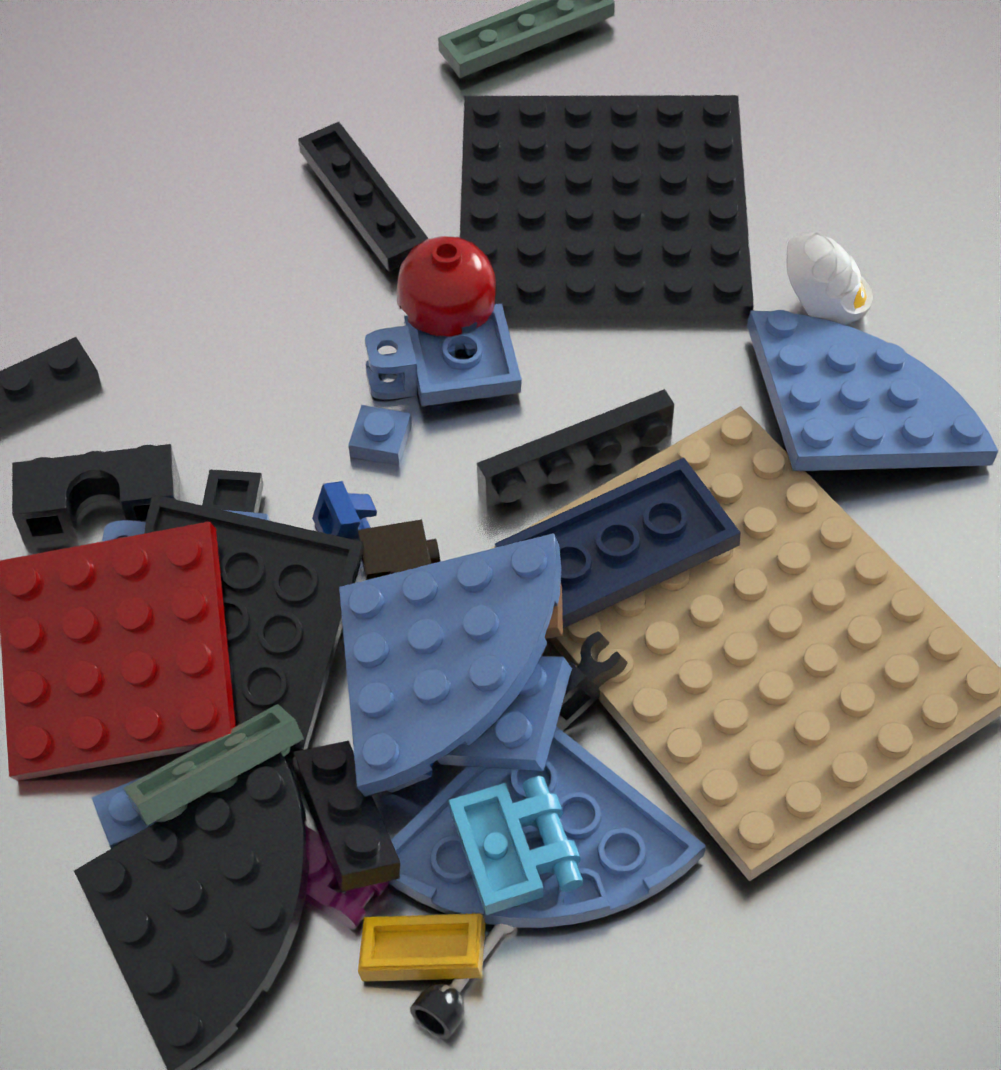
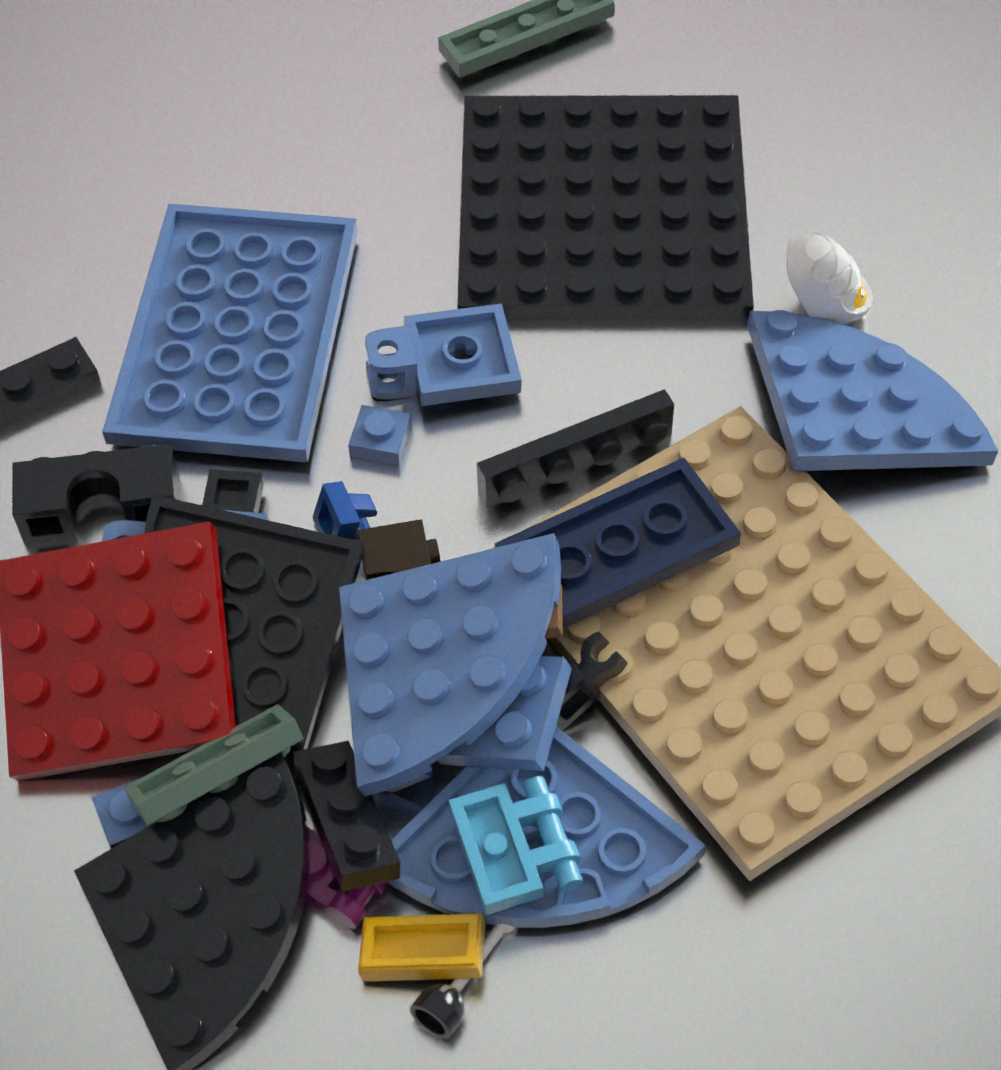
(233, 333): none -> medium blue plate
(362, 194): black plate -> none
(446, 286): red cylinder -> none

